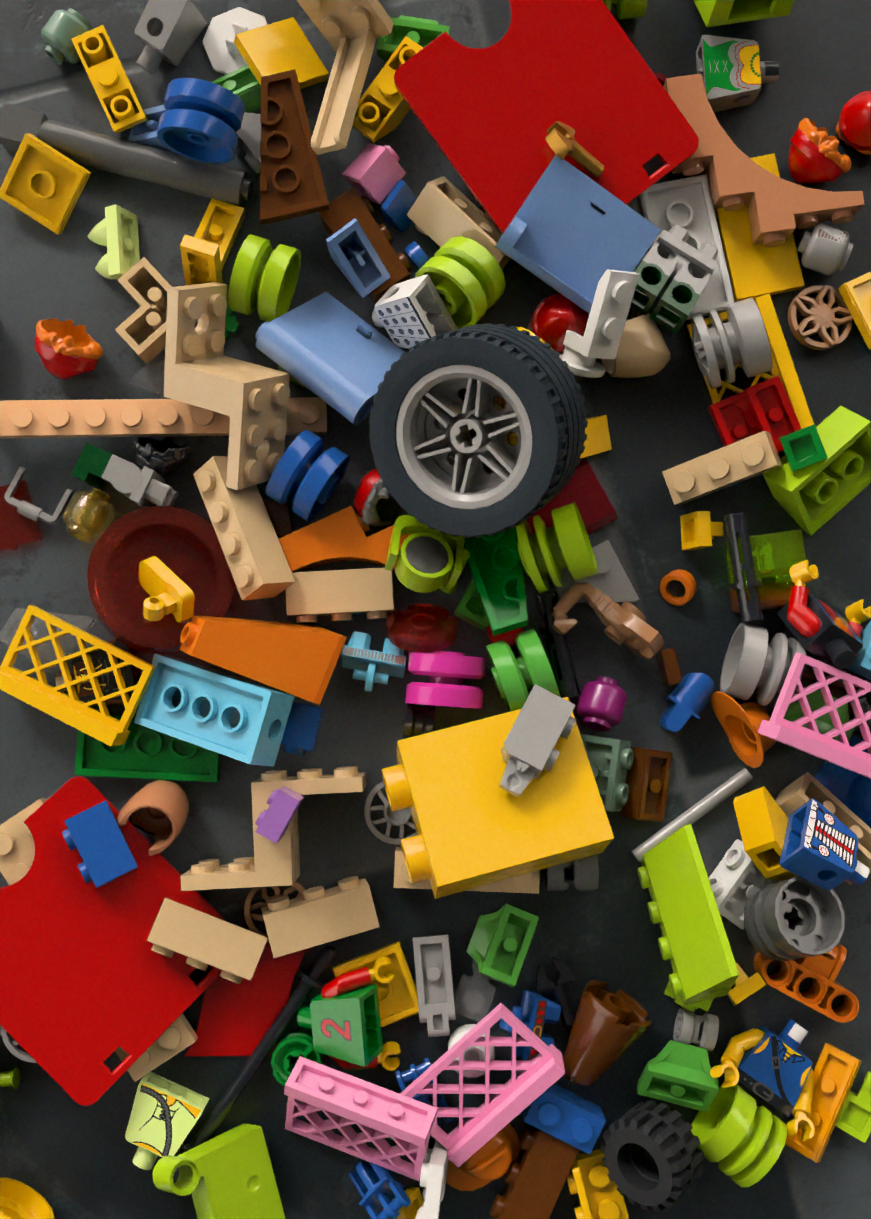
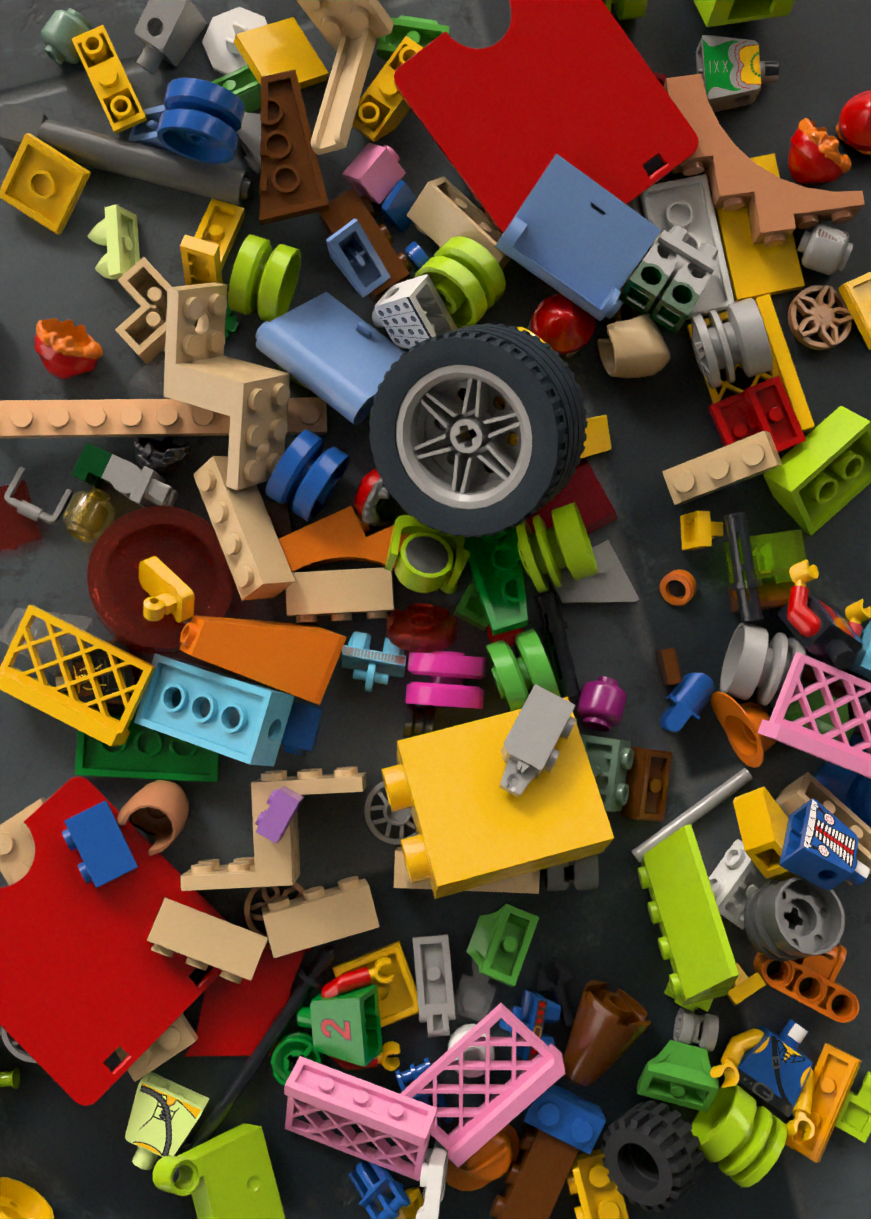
(562, 142): pearl gold bar -> none
(603, 326): white piece -> none
(623, 622): medium nougat animal -> none
(803, 447): green plate -> none

